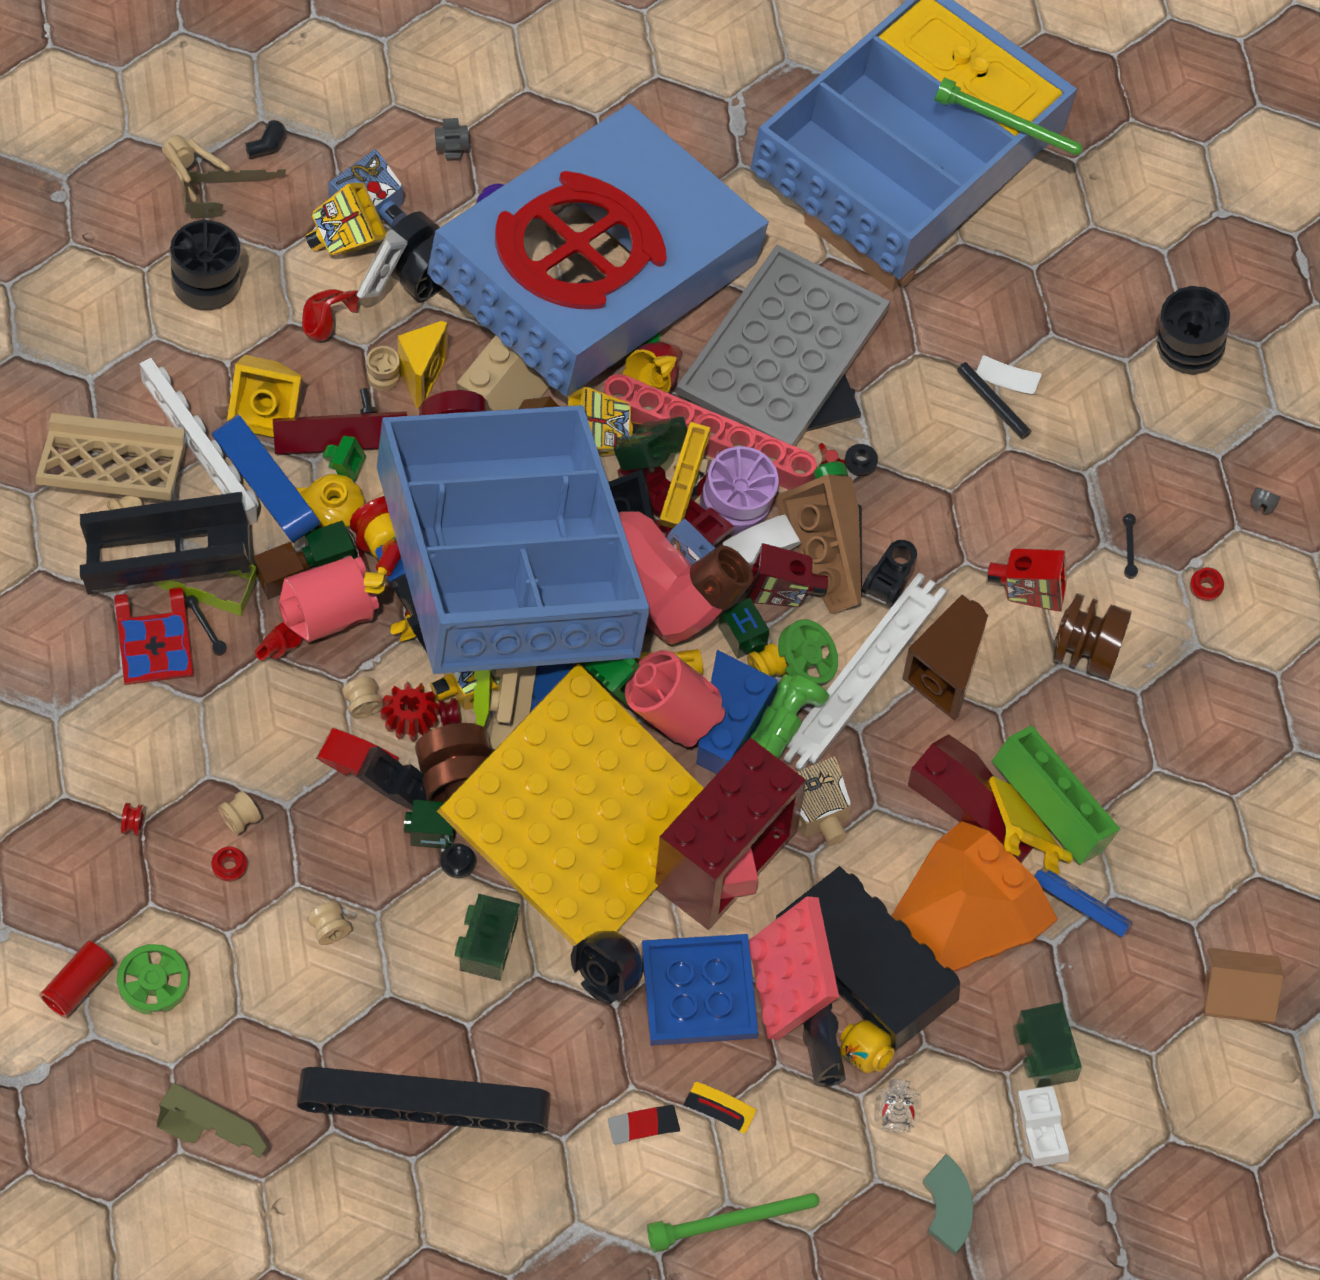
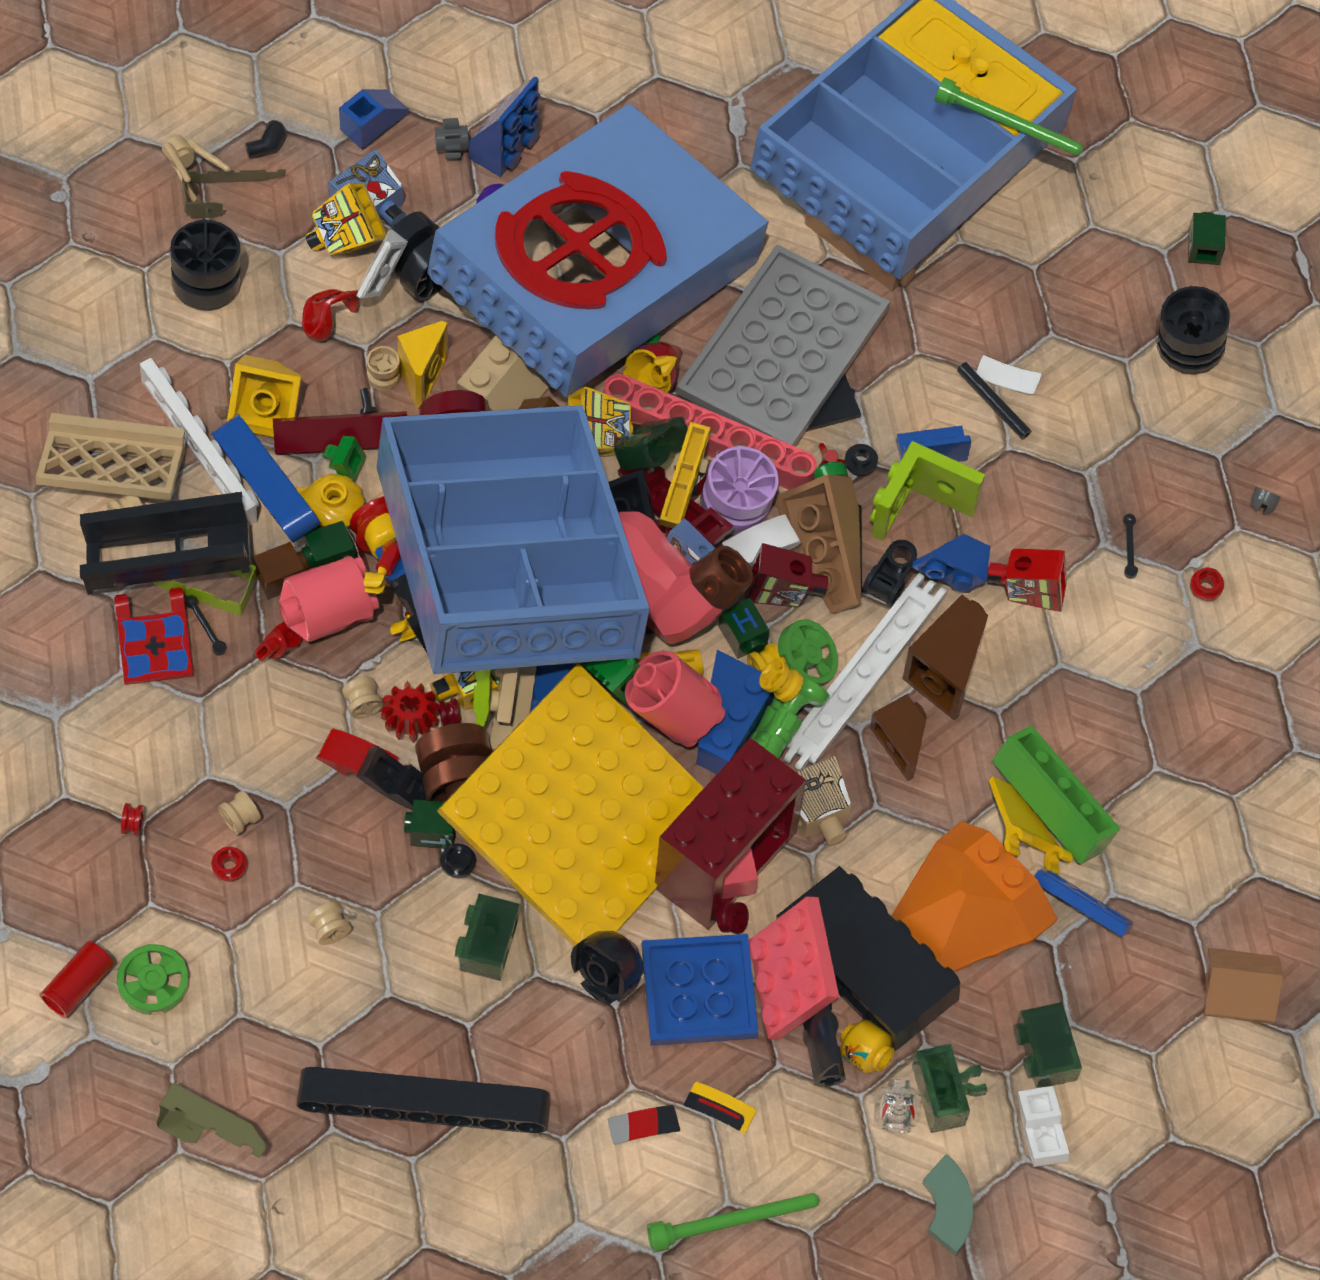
(370, 115): none -> blue slope
(508, 130): none -> blue slope
(732, 917): none -> dark red bush
(781, 680): none -> yellow wheel
(900, 732): none -> reddish brown slope
(928, 475): none -> lime bracket
(943, 1087): none -> clear green brick
(946, 441): none -> blue panel
(957, 563): none -> blue slope
(959, 785): dark red wedge -> none
(1092, 635): reddish brown wheel -> none
(1206, 238): none -> dark green brick

